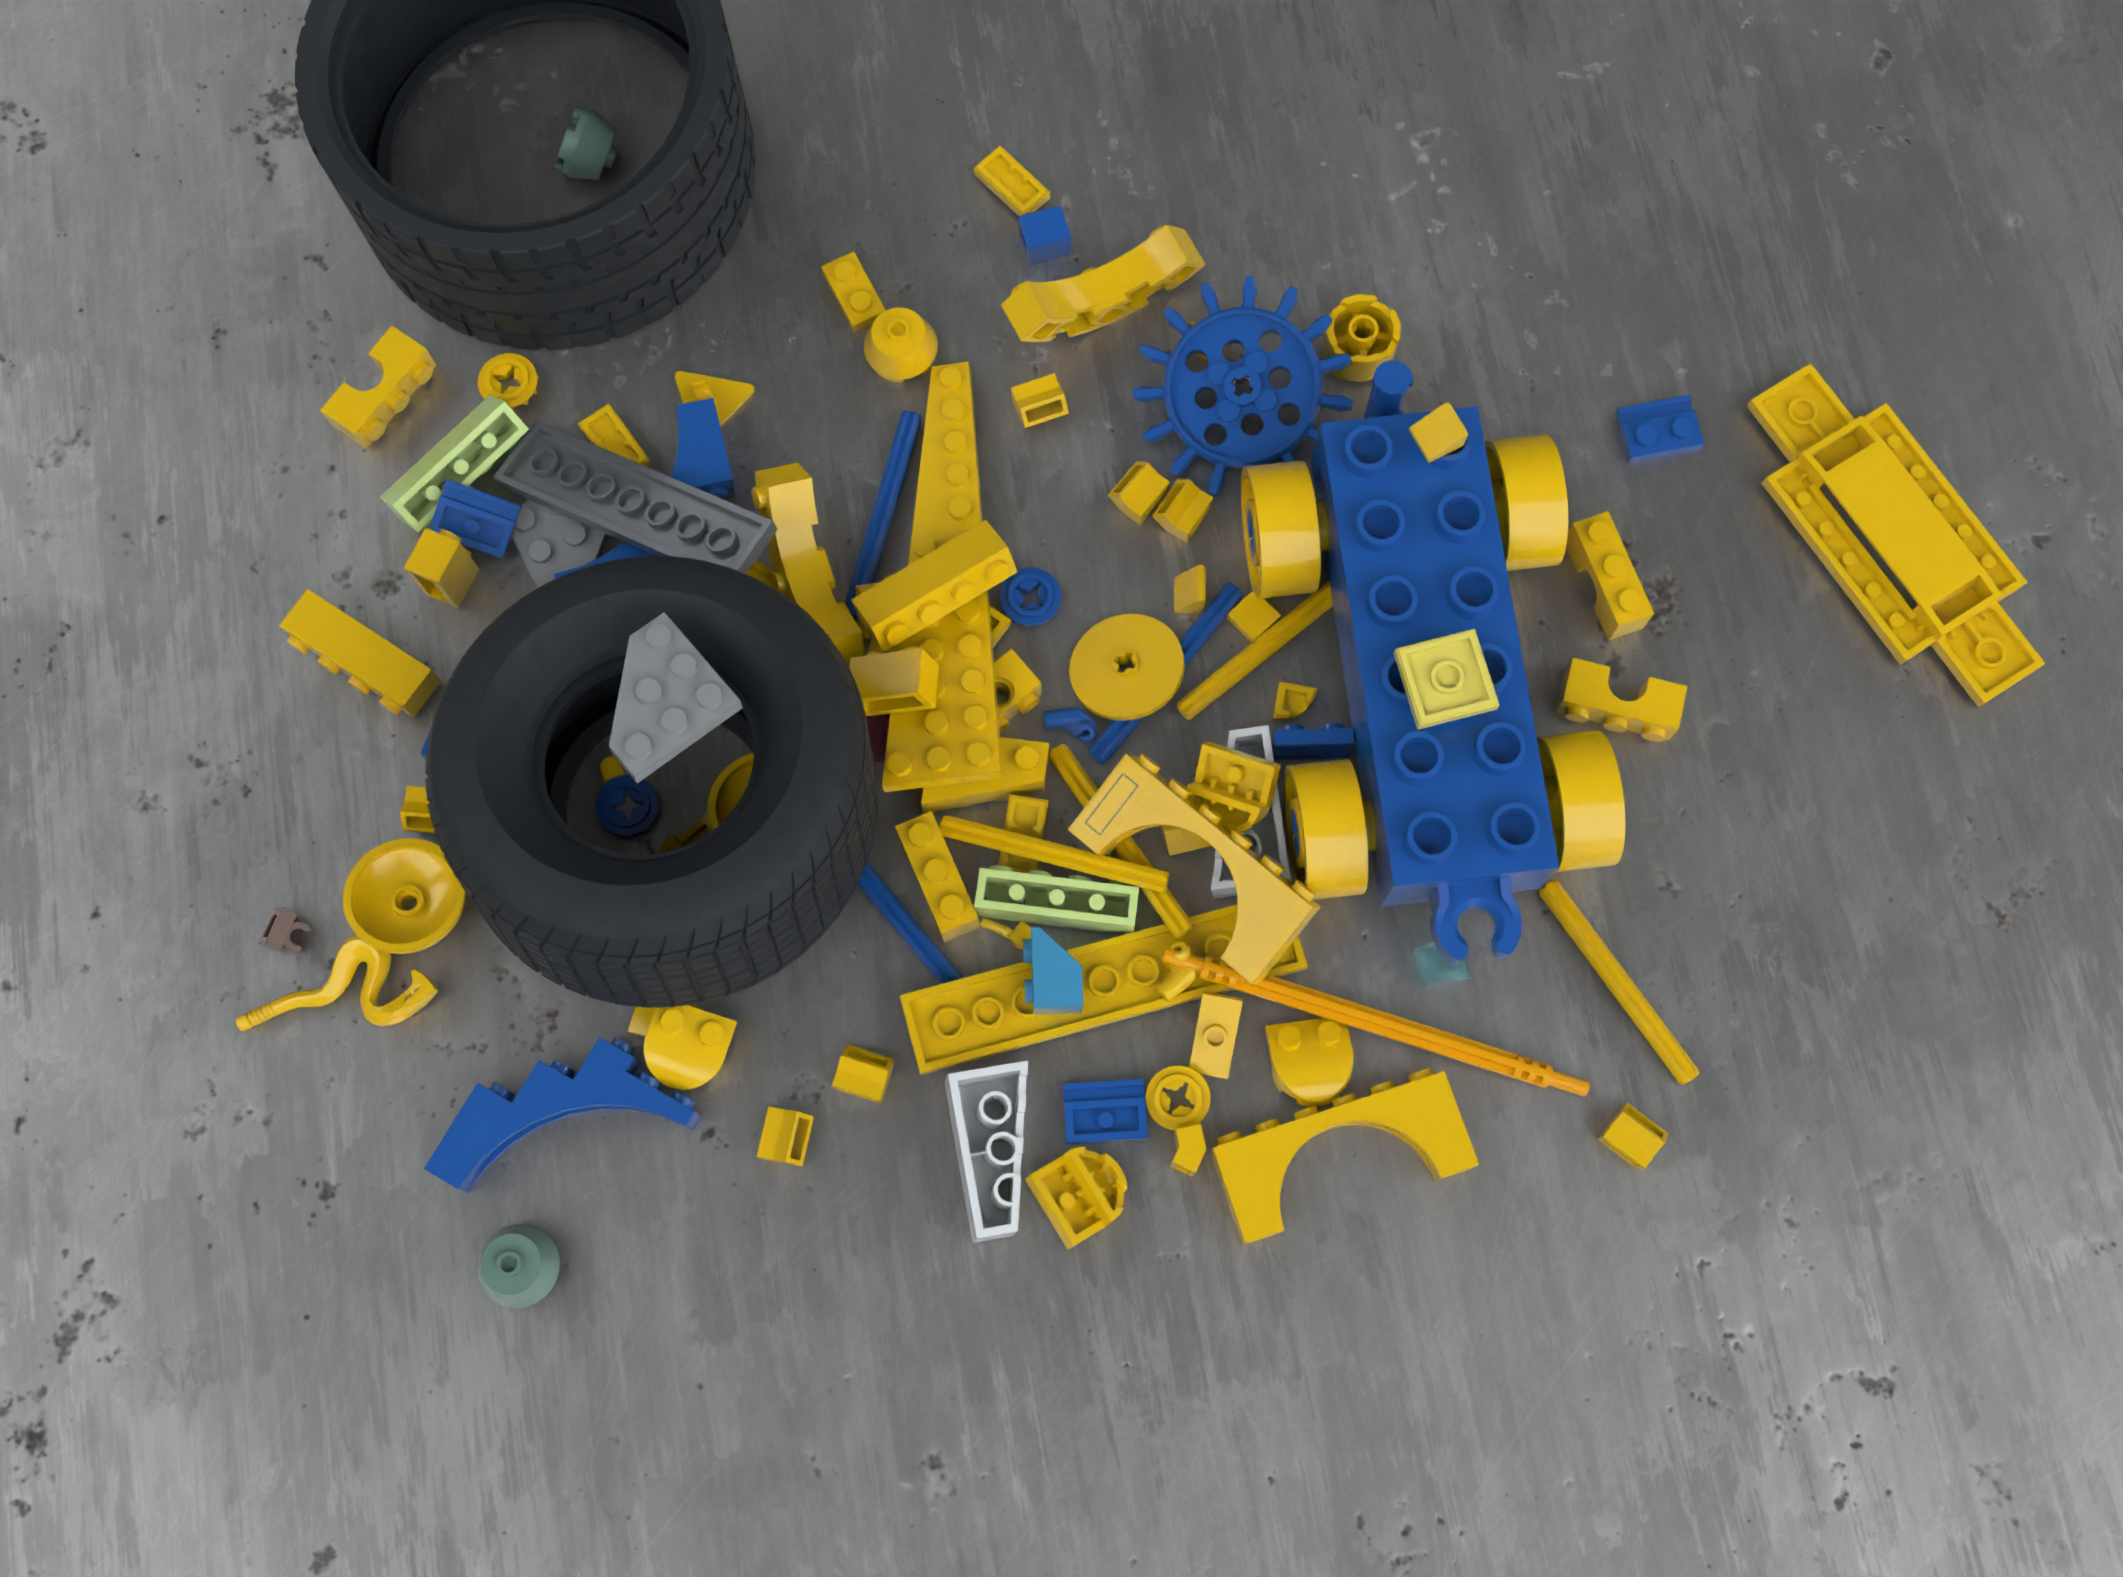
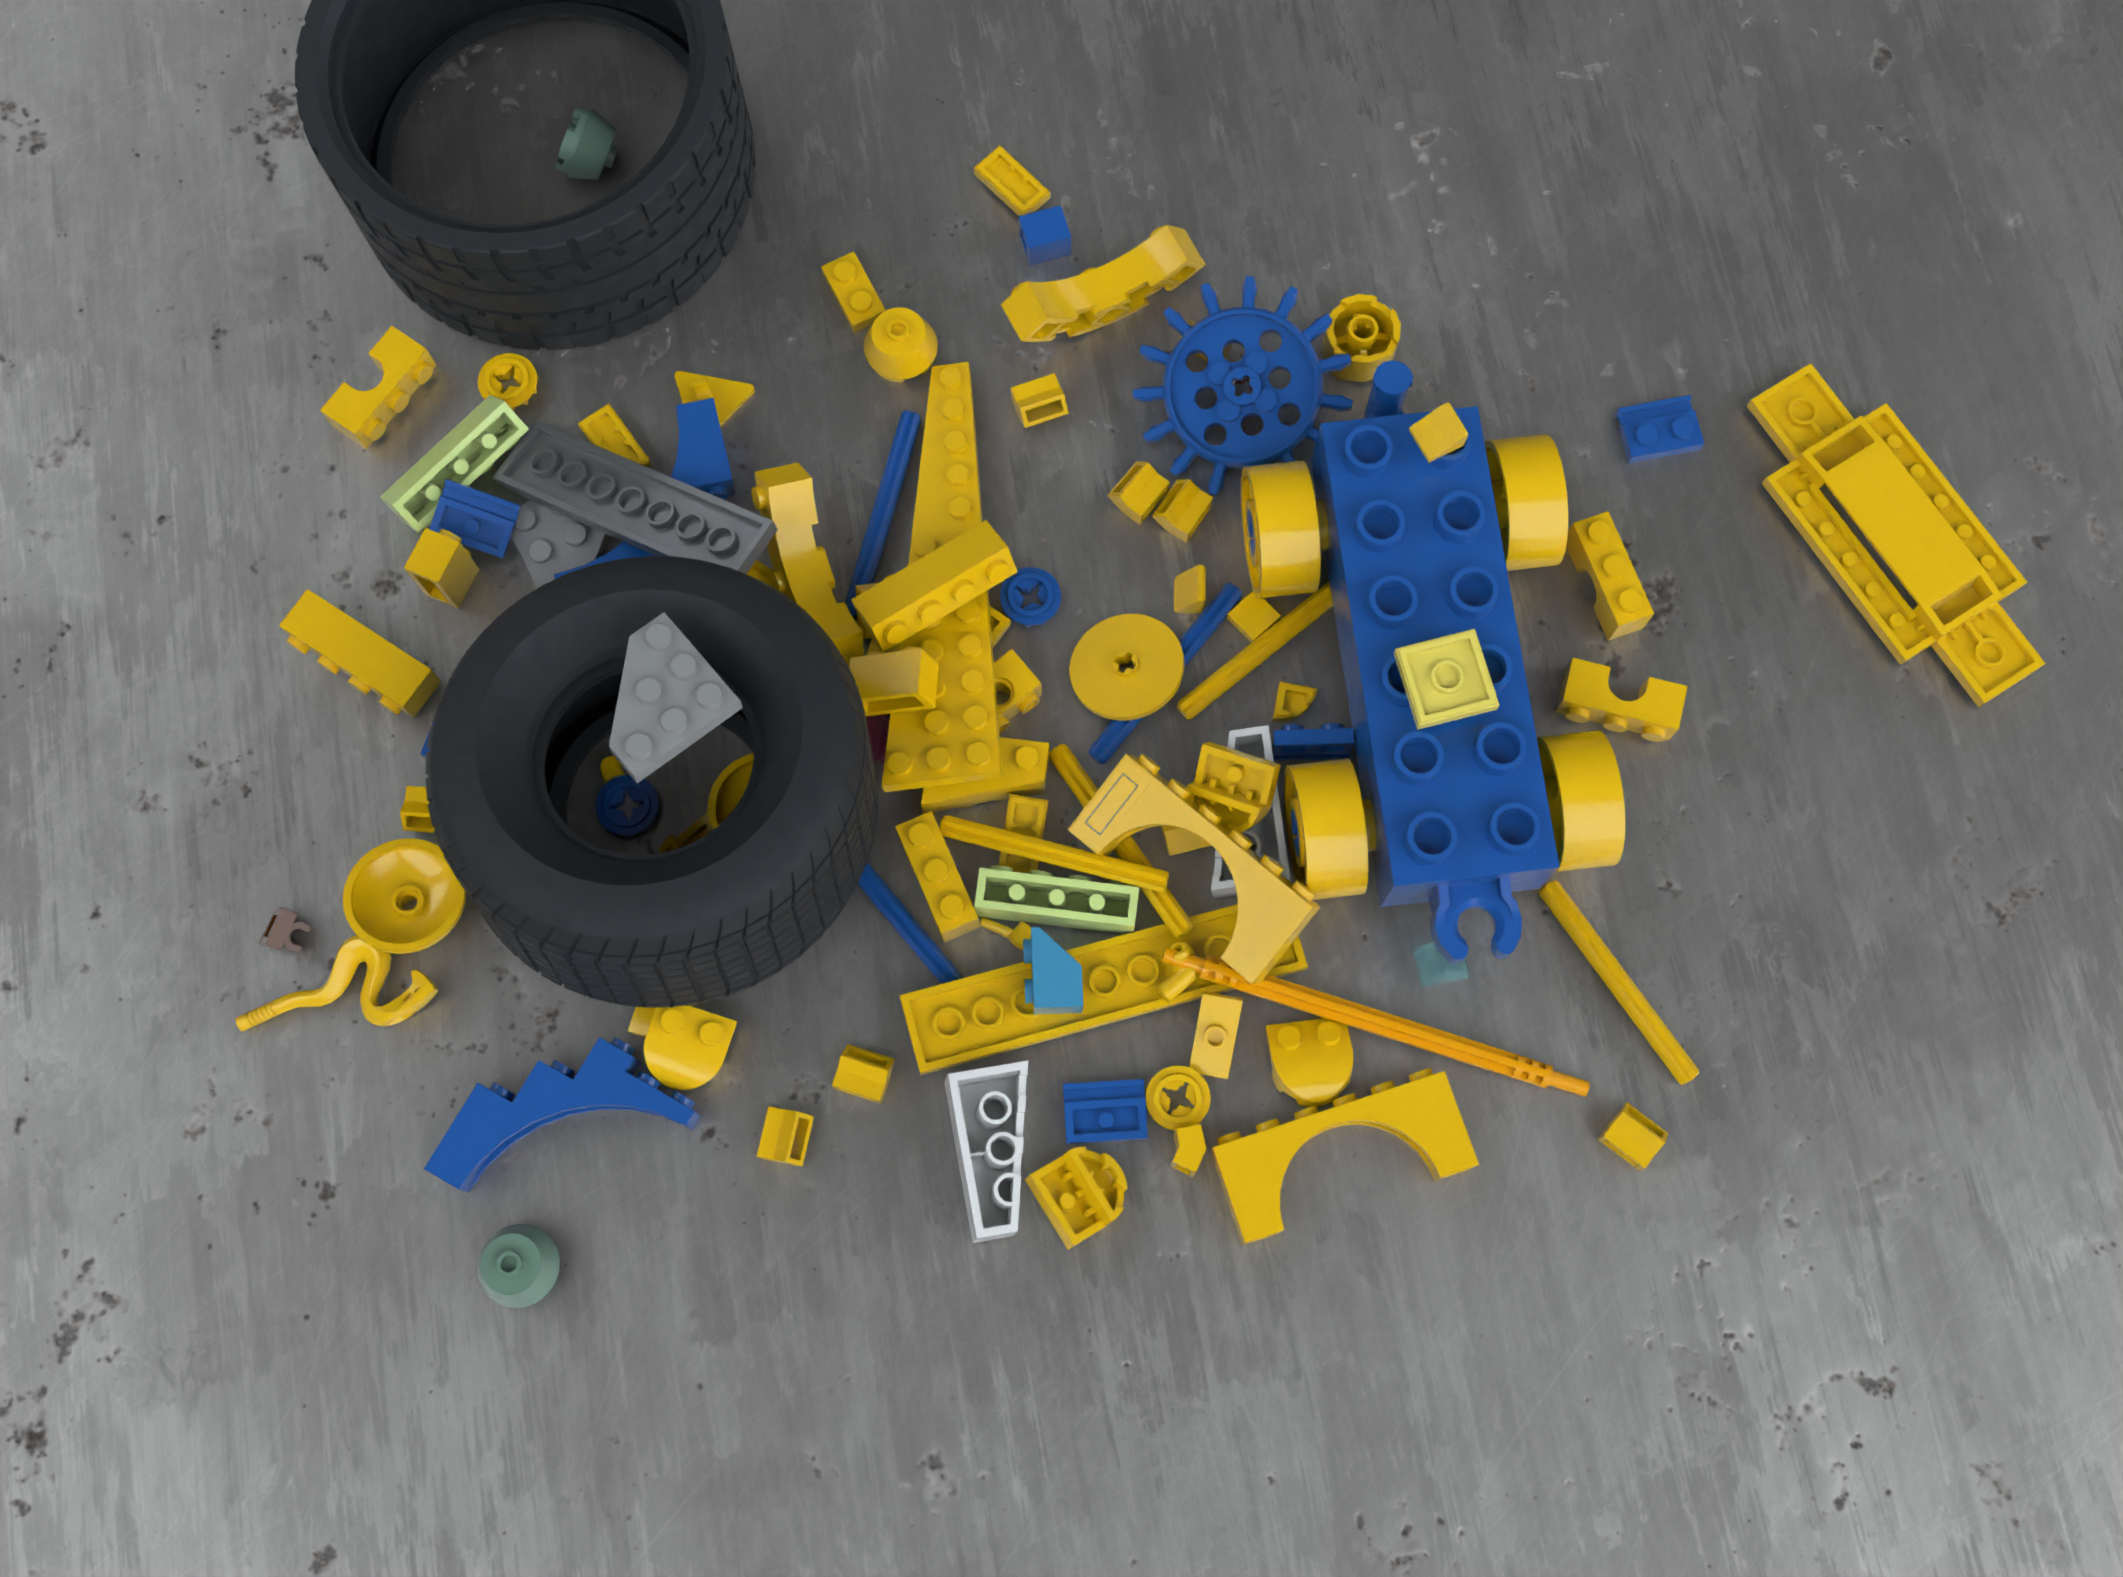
(1074, 721): blue arm -> none

